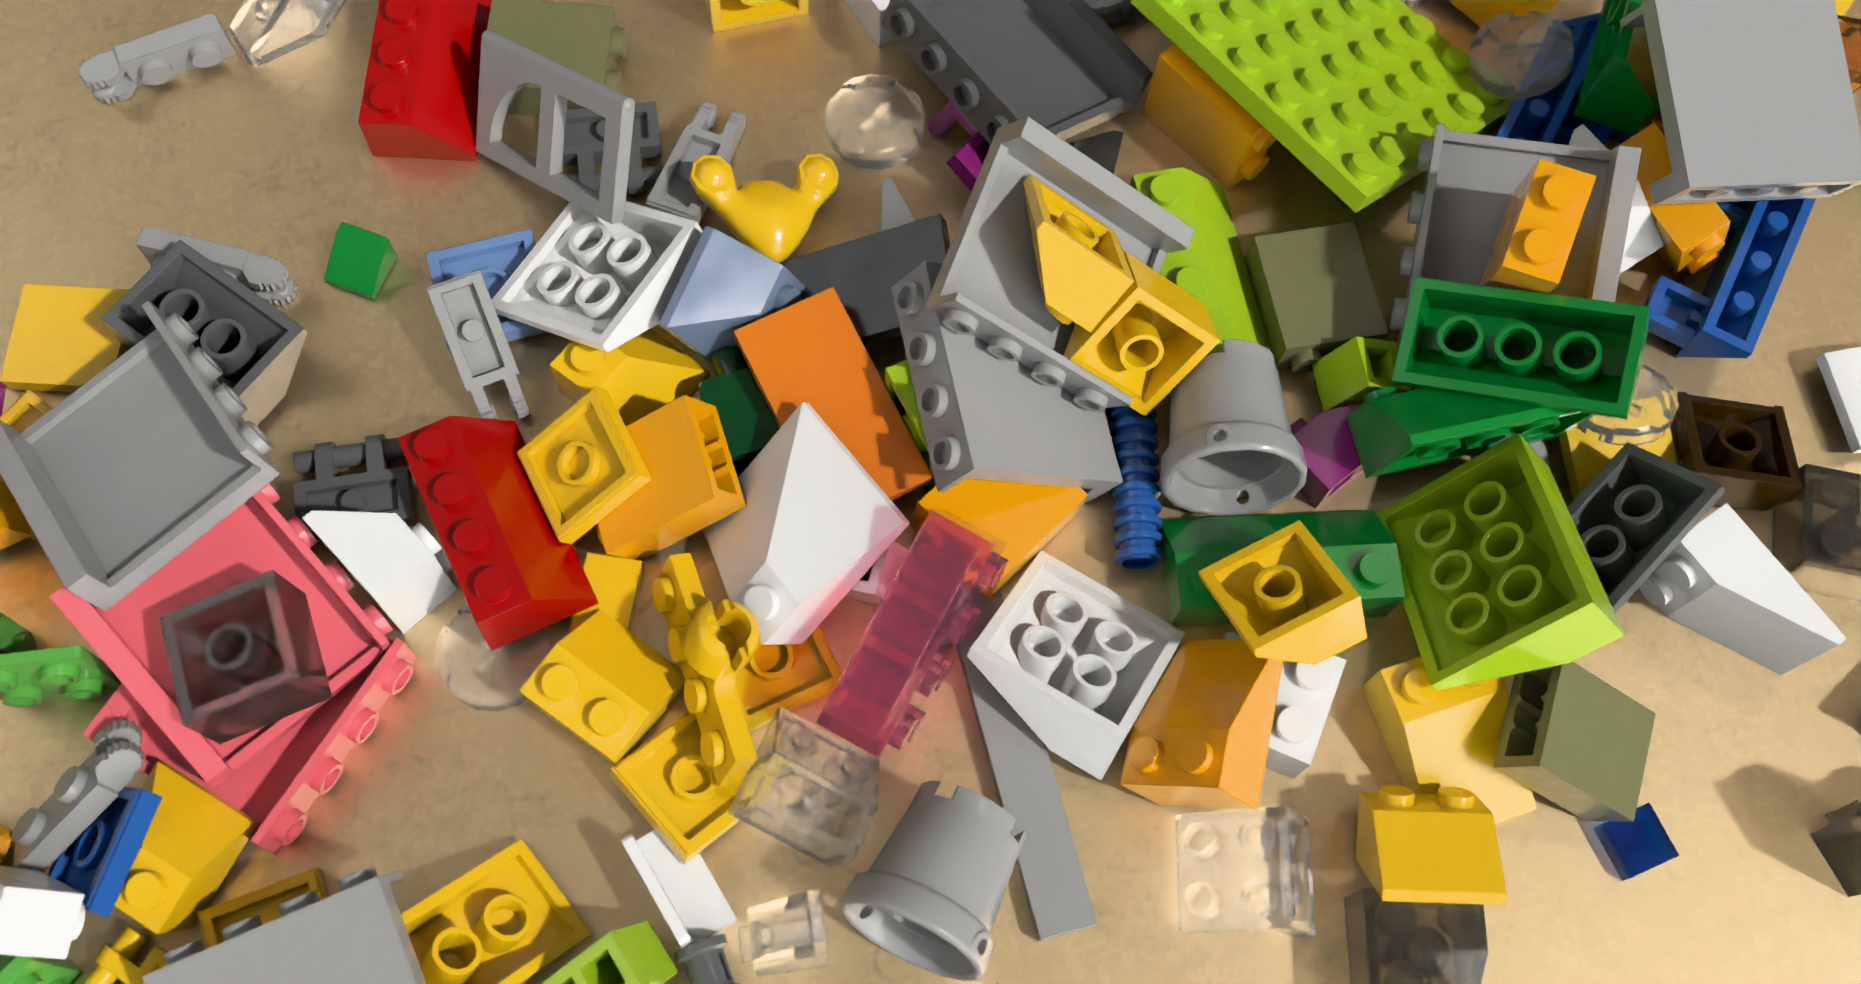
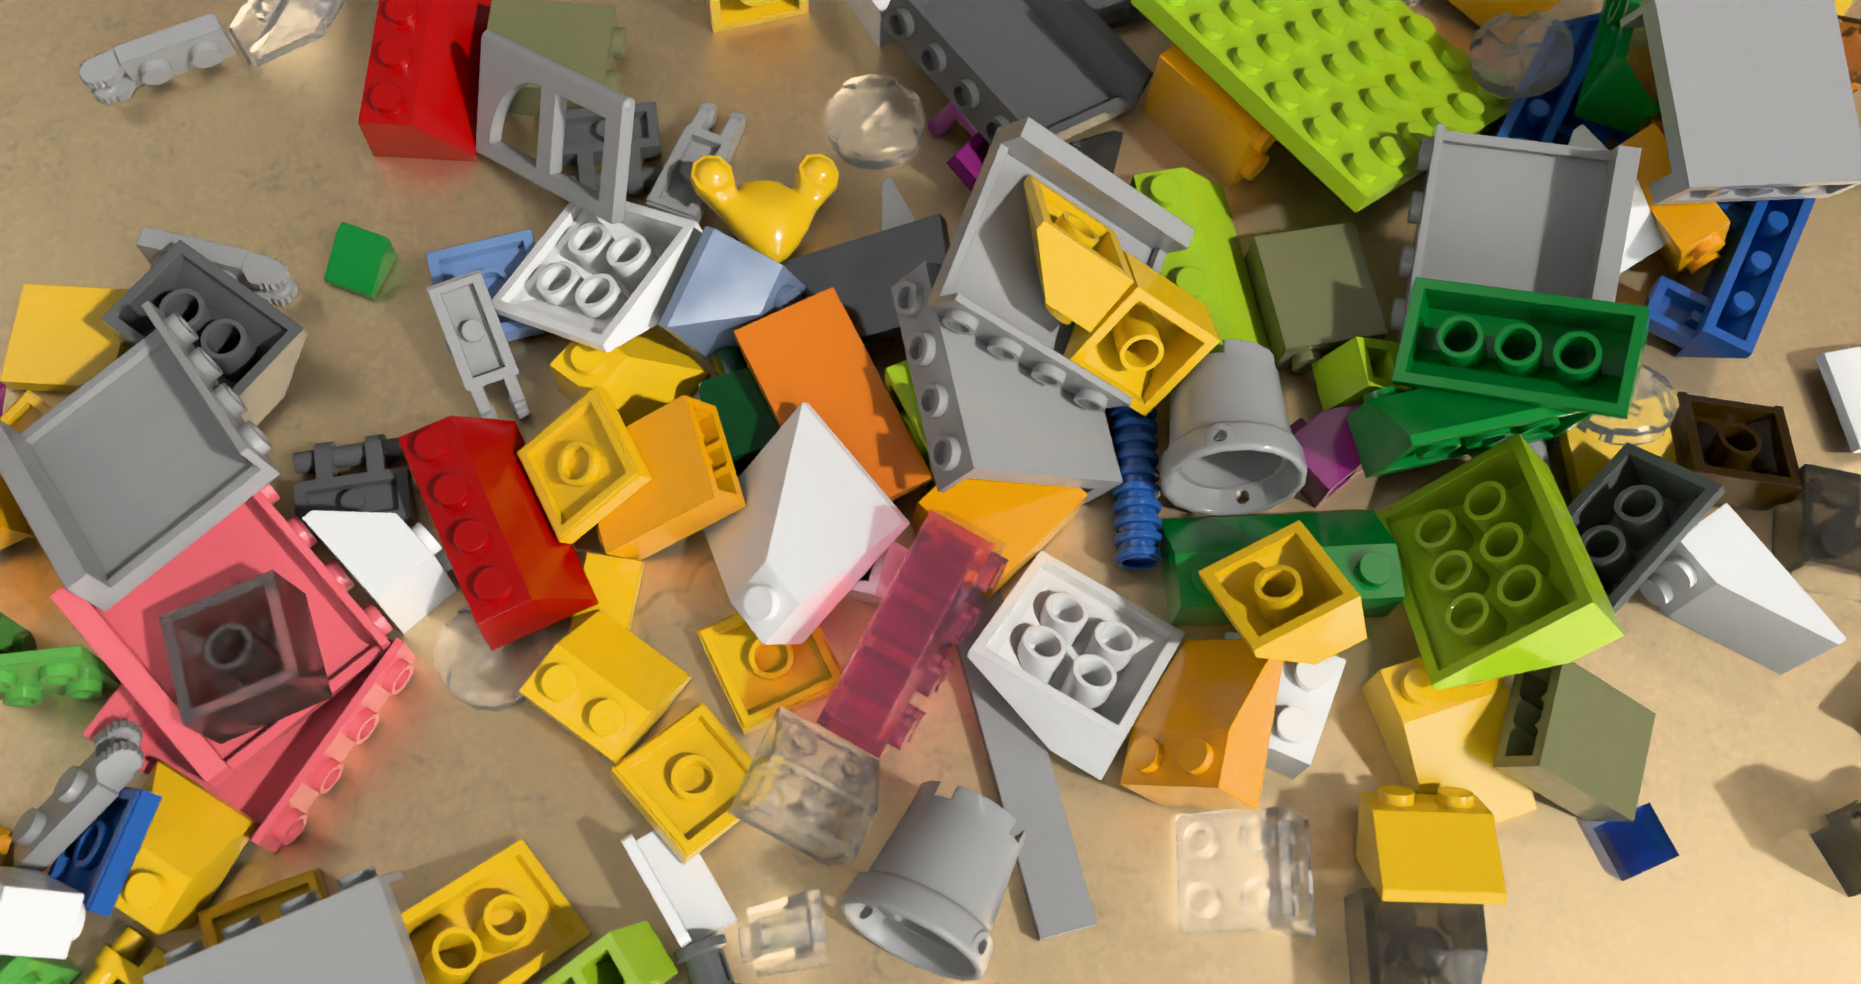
(711, 654): yellow plate -> none
(1539, 228): light orange brick -> none

